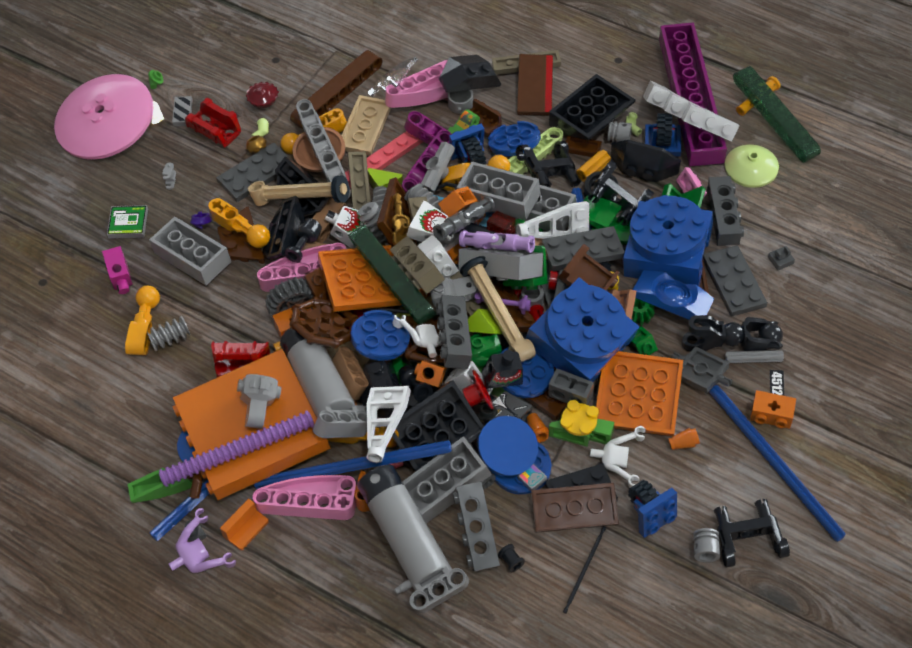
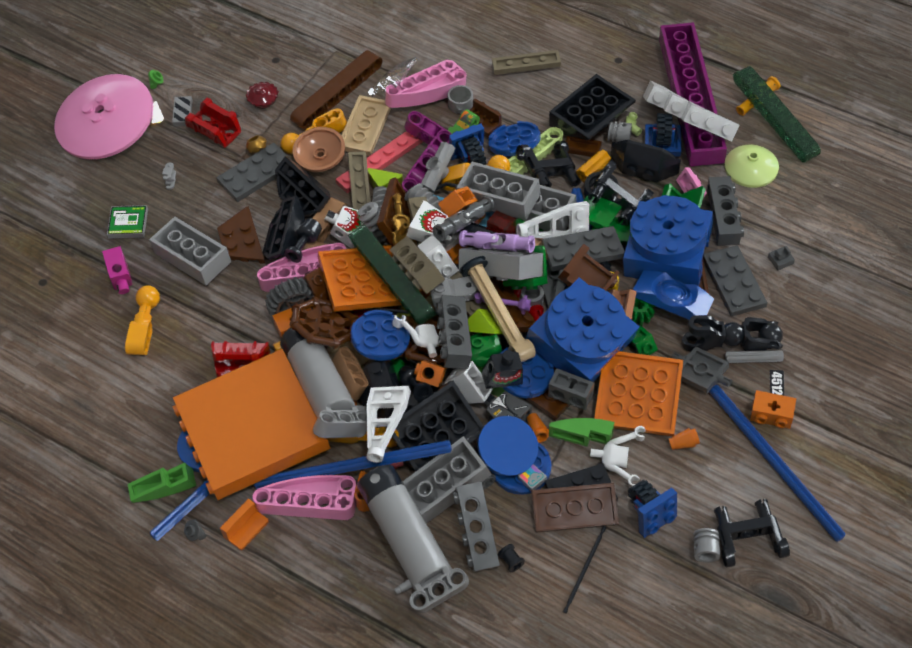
(168, 333): light grey piece -> none
(194, 553): lavender piece -> none
(196, 485): reddish brown arm -> none
(200, 219): dark purple hat -> none
(230, 219): light orange beam -> none
(236, 448): medium lavender piece -> none
(257, 393): light grey piece -> none
(263, 128): yellowish green arm -> none
(319, 141): light grey beam -> none
(337, 189): tan piece -> none
(468, 73): black wedge -> none
(477, 392): red wheel -> none
(486, 413): pearl dark grey plate -> none
(535, 84): reddish brown tile -> none
(552, 280): red tile -> none
(579, 418): yellow piece -> none

